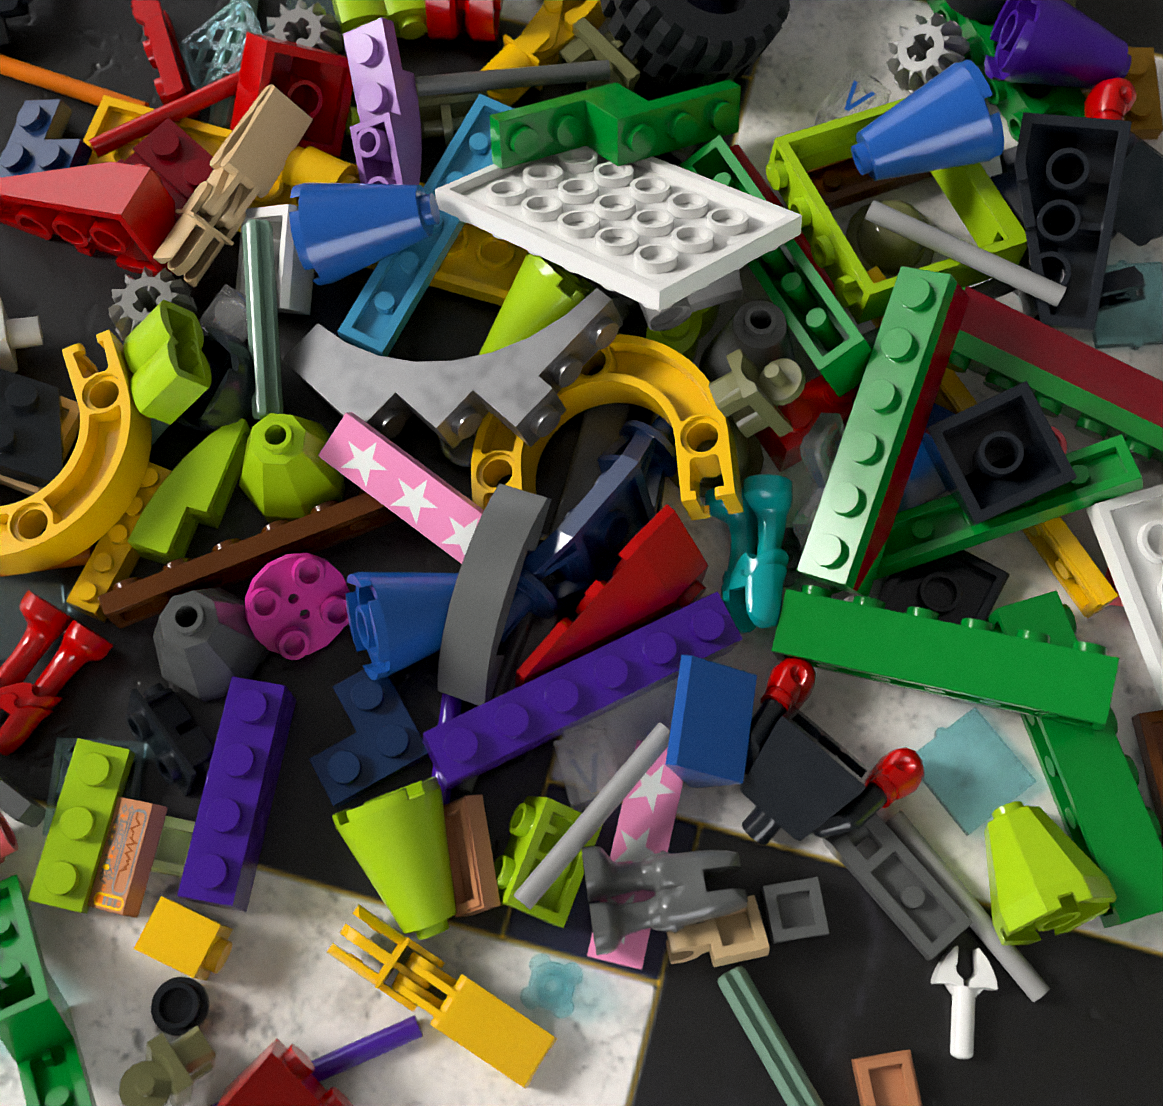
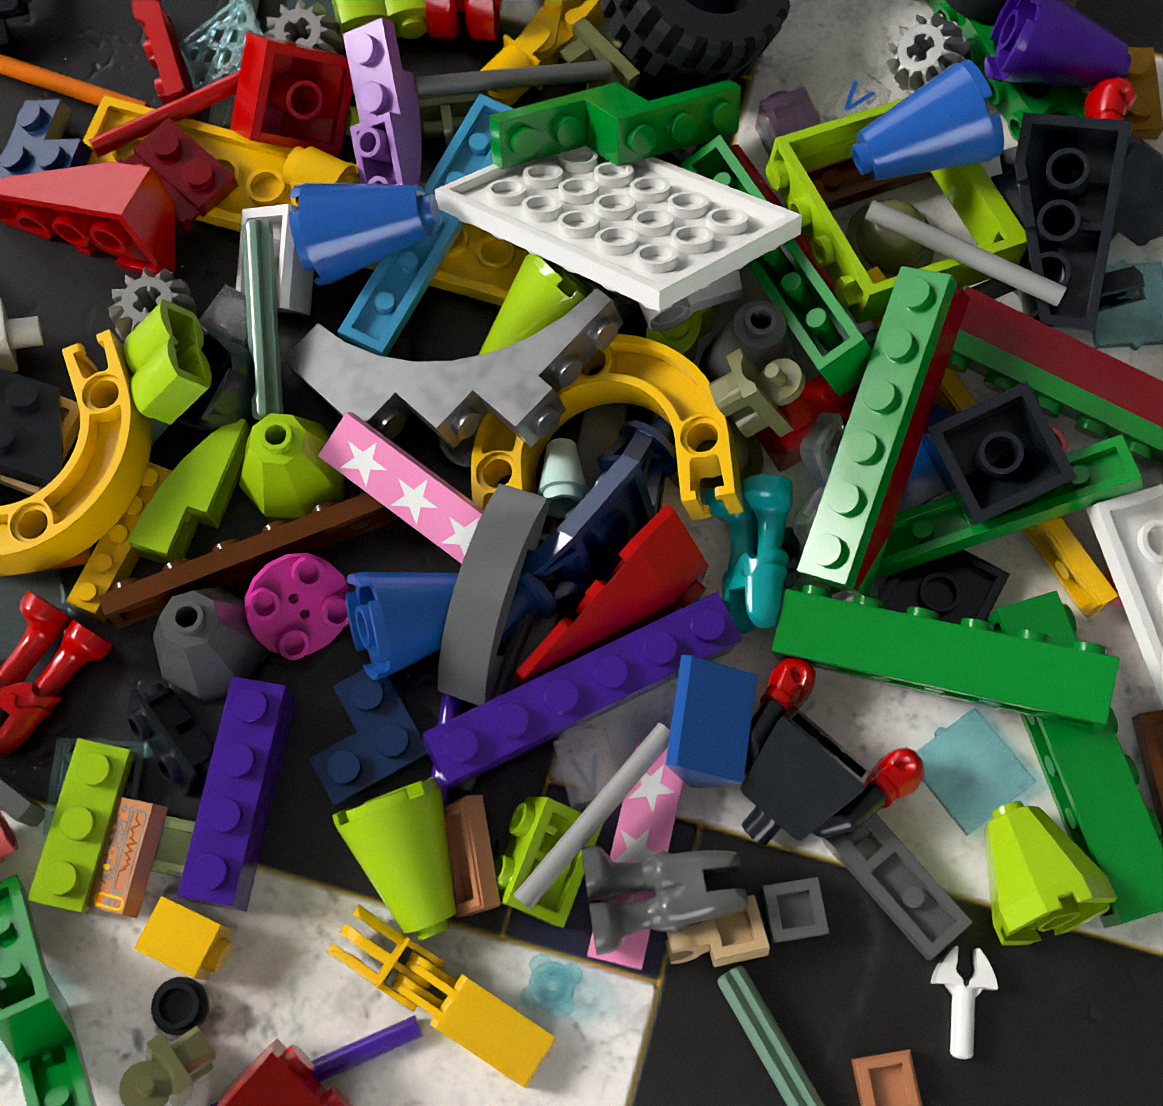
(242, 170): tan arm -> none
(562, 477): none -> light aqua cone
(784, 114): none -> clear purple brick
(982, 923): light grey bar -> none

